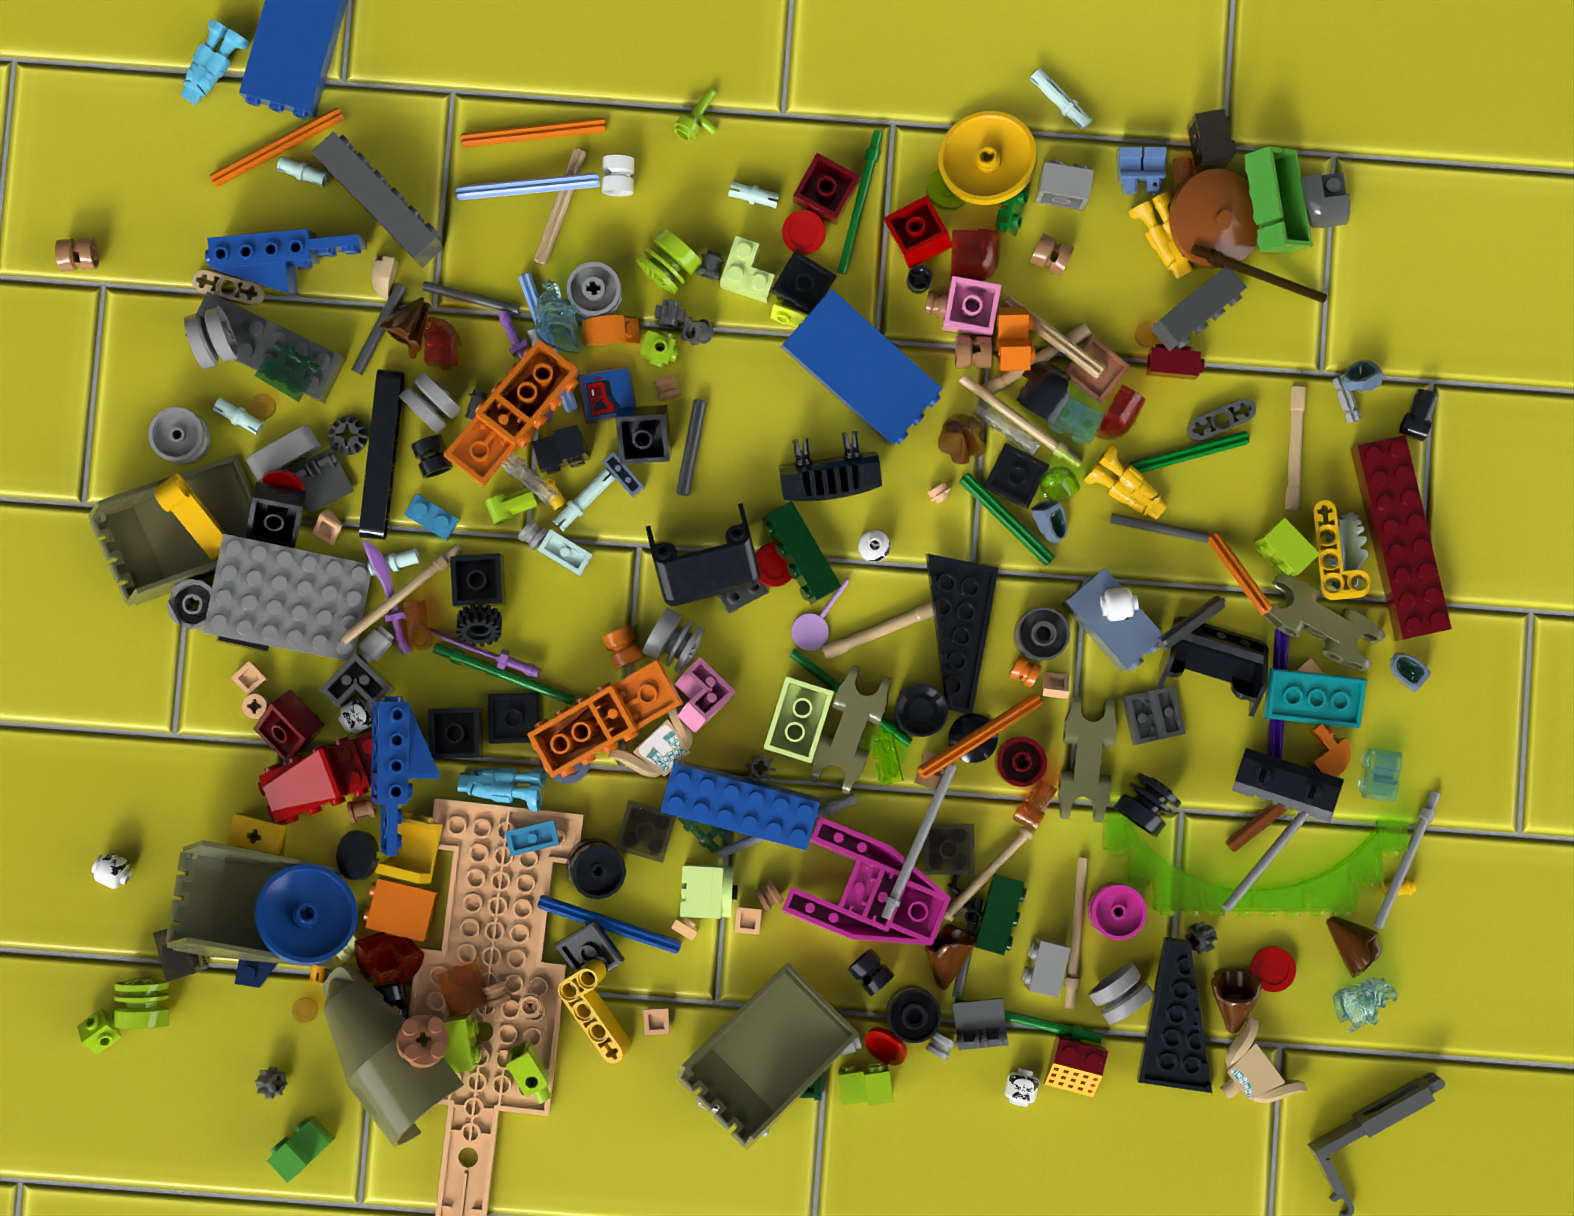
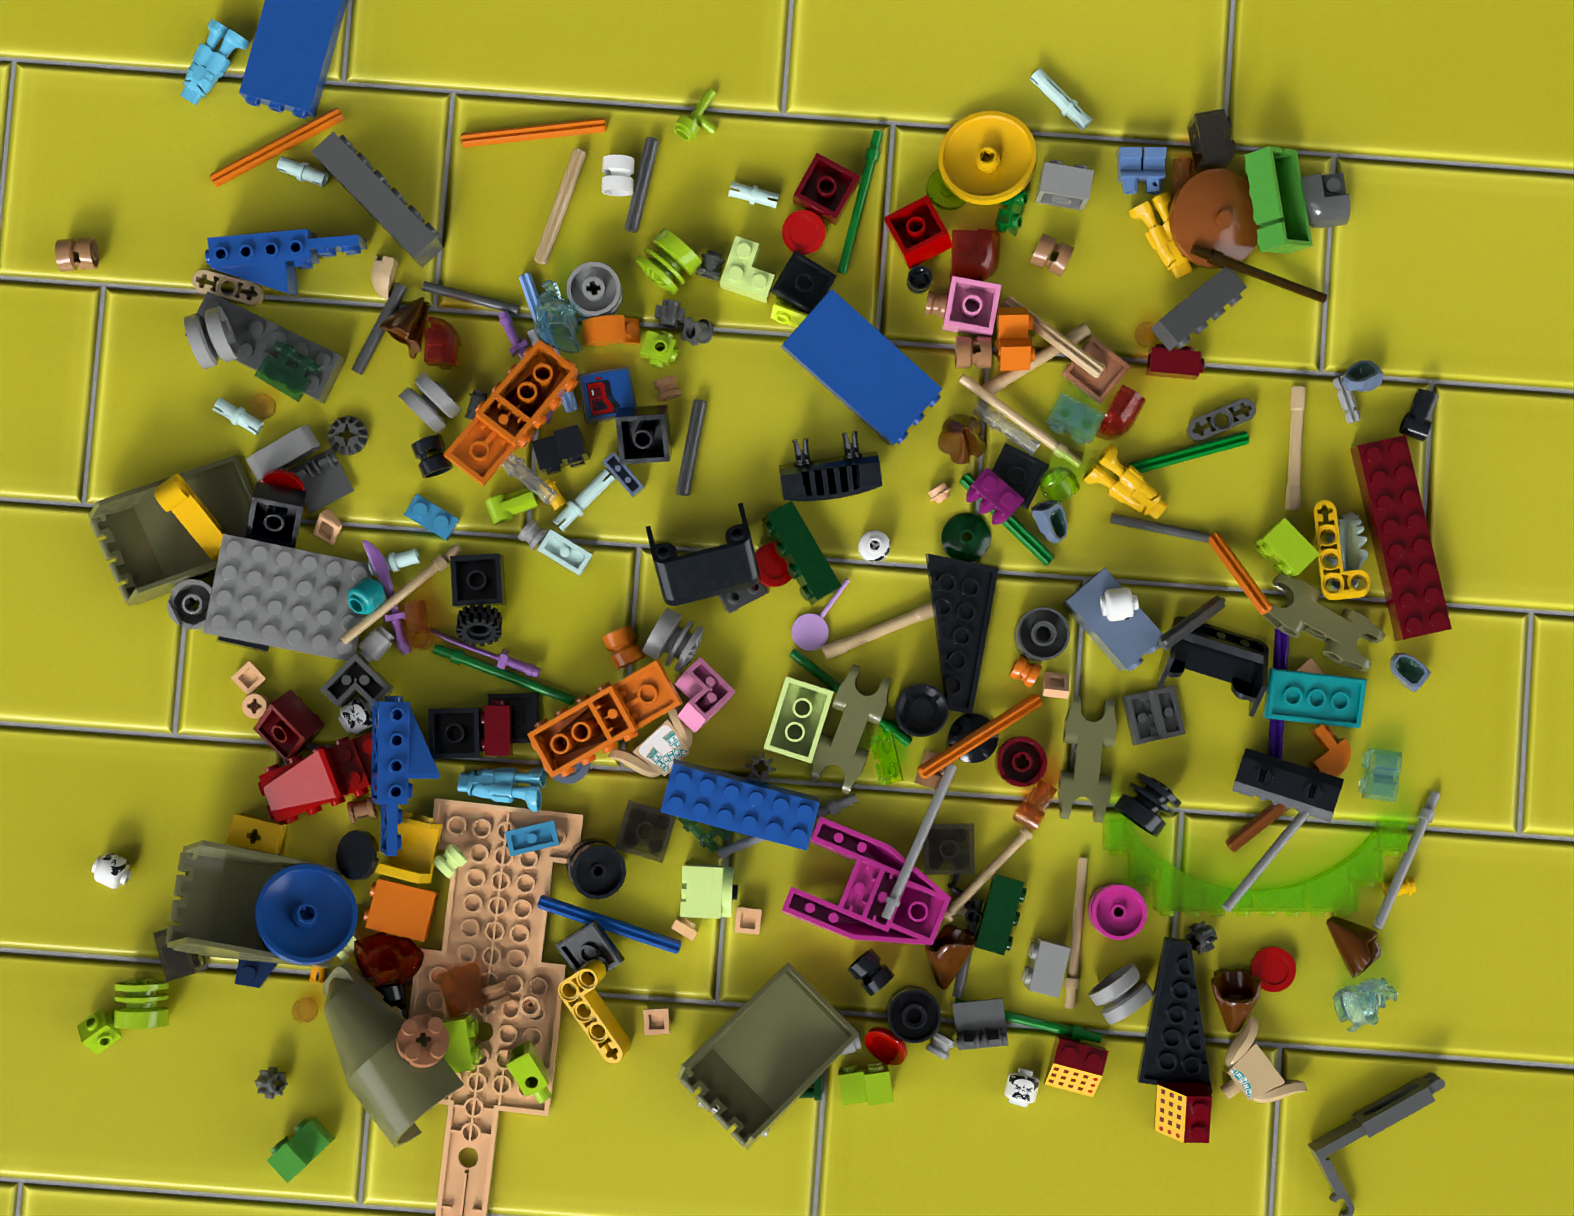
(178, 421): light grey wheel -> none
(366, 596): none -> teal head
(381, 454): black beam -> none
(450, 860): none -> yellowish green wheel
(498, 729): none -> dark red brick
(528, 186): light blue axle -> none
(641, 184): none -> dark grey axle
(769, 895): medium nougat wheel -> none
(966, 550): none -> dark green dish
(994, 495): none -> magenta plate
(1045, 390): black brick -> none
(1183, 1111): none -> dark red slope

